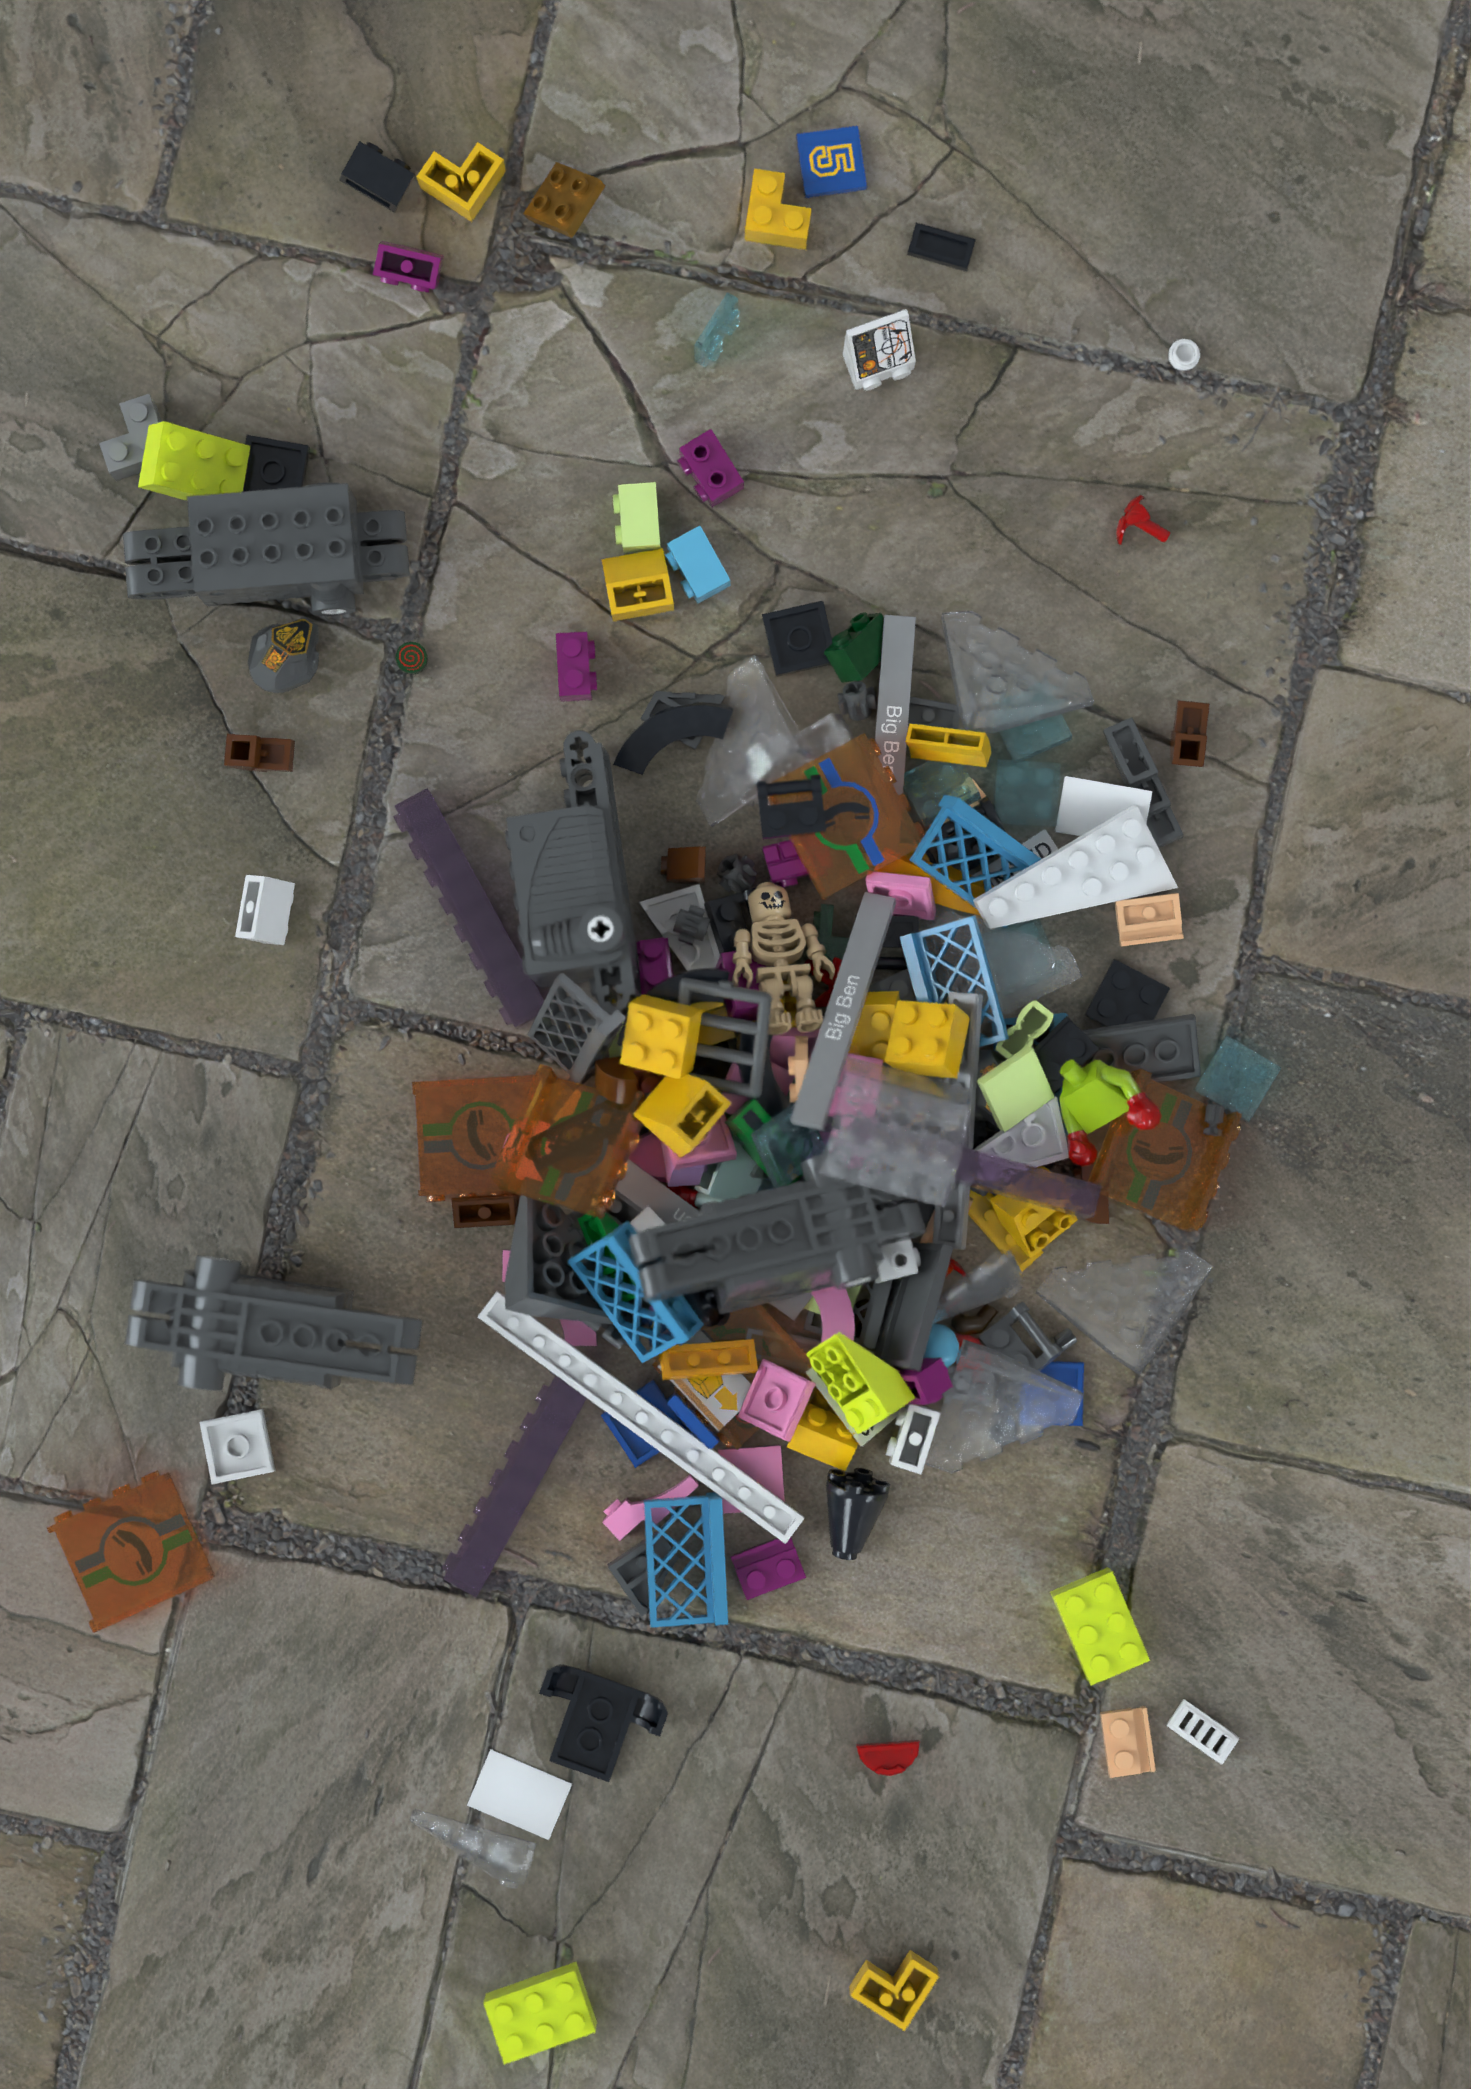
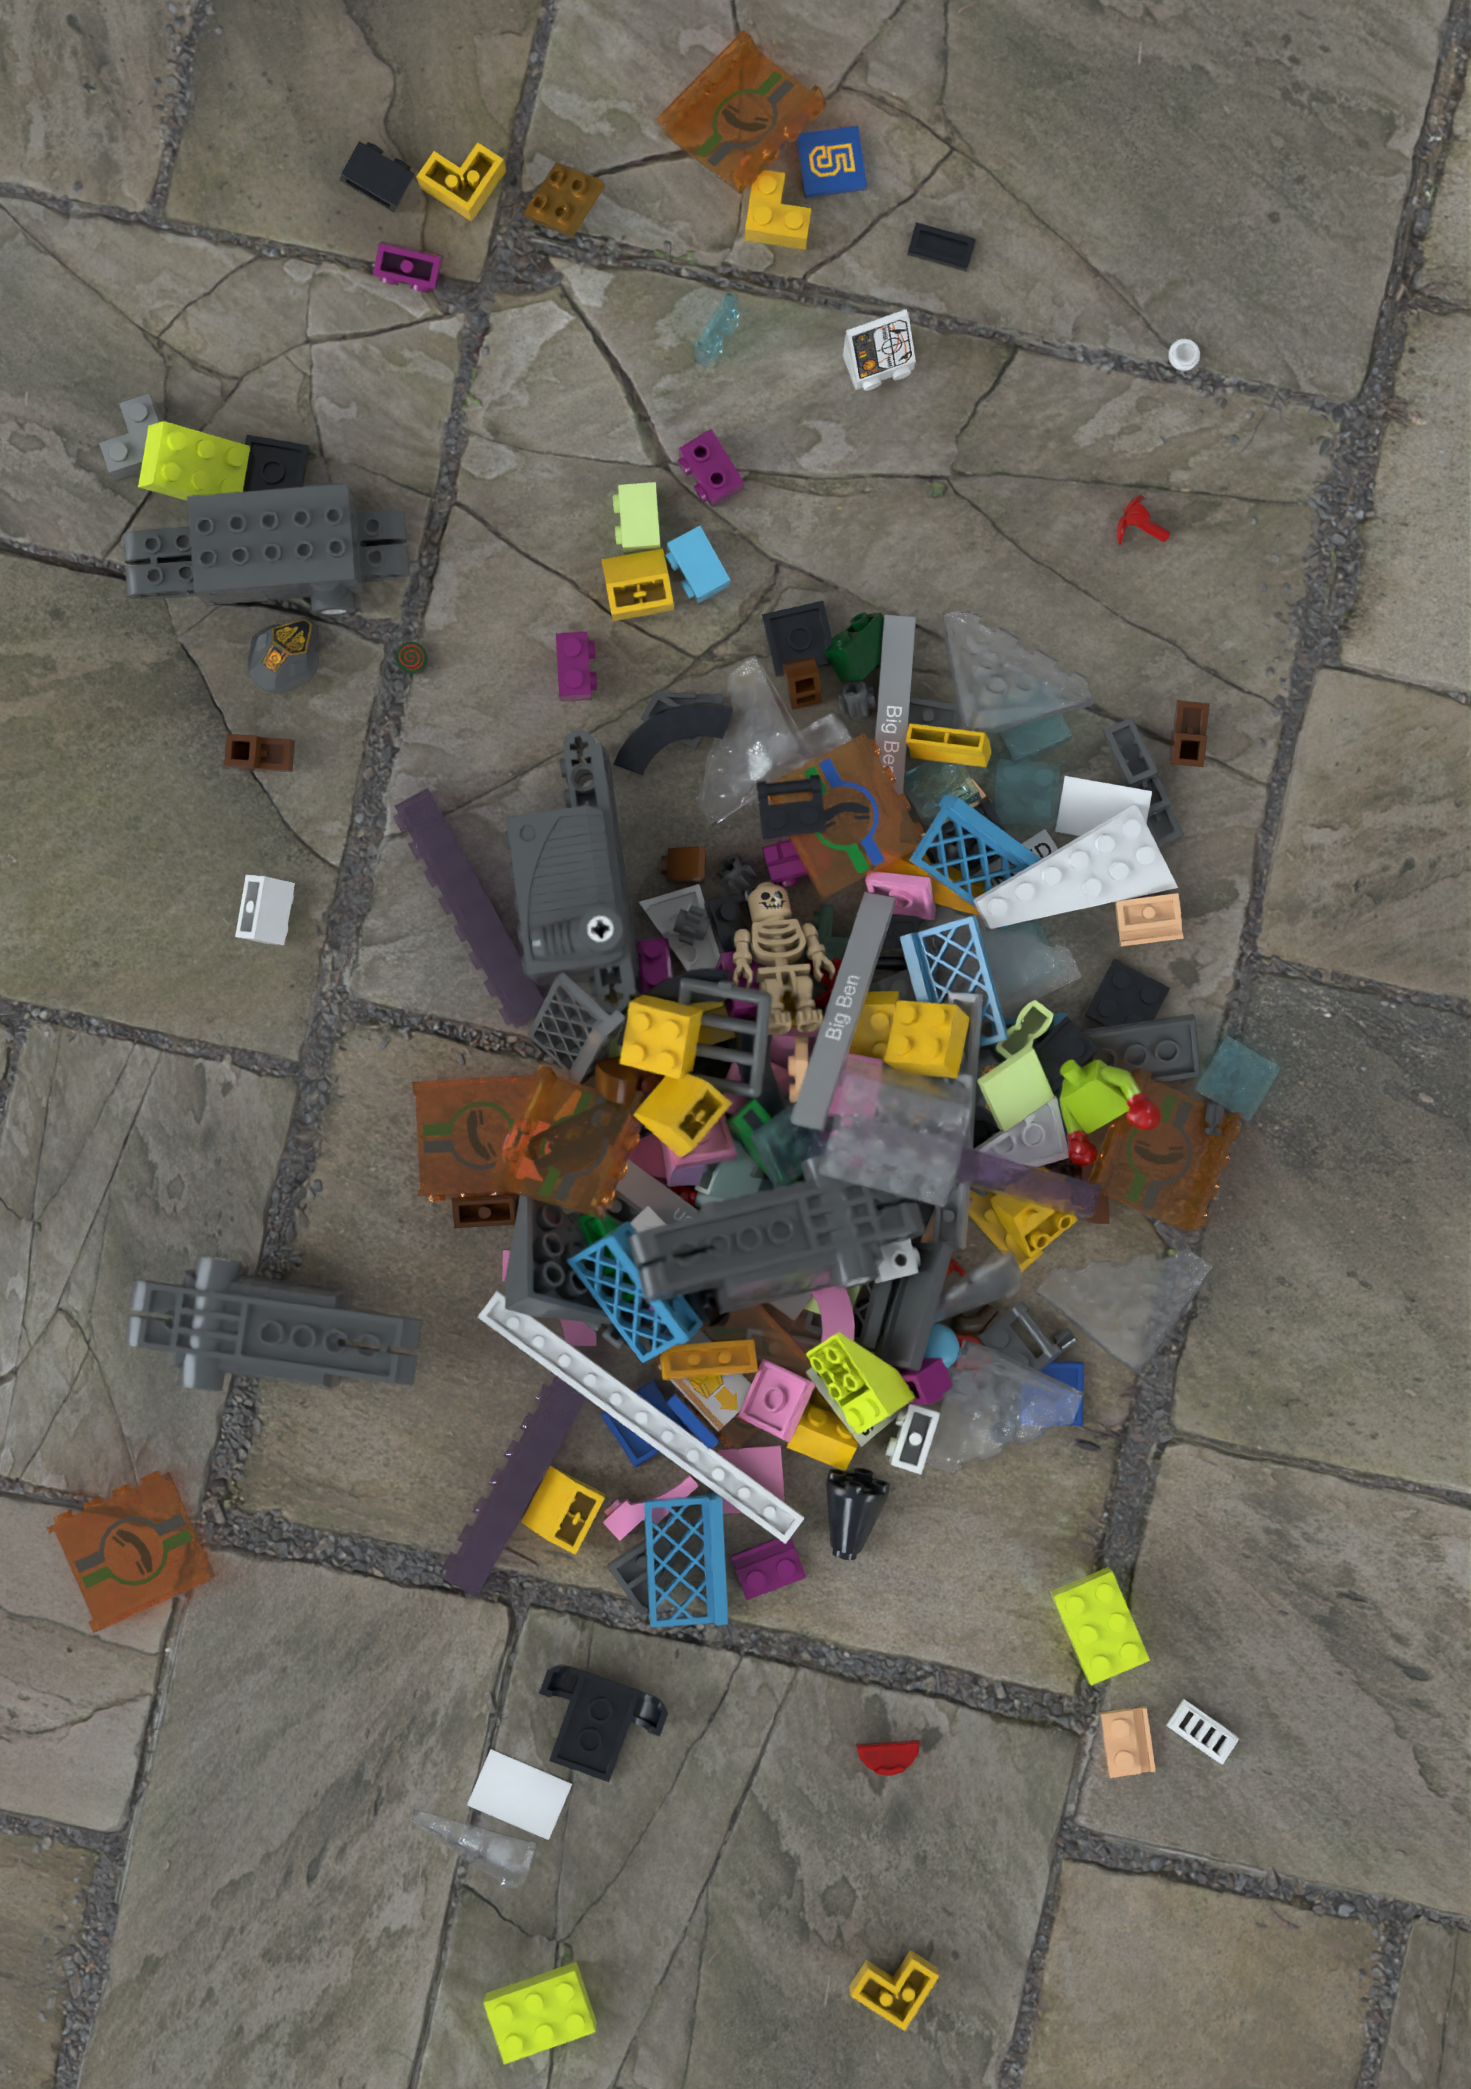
(237, 1446): white tile -> none
(563, 1509): none -> yellow slope
(740, 113): none -> clear orange panel
(802, 682): none -> reddish brown brick

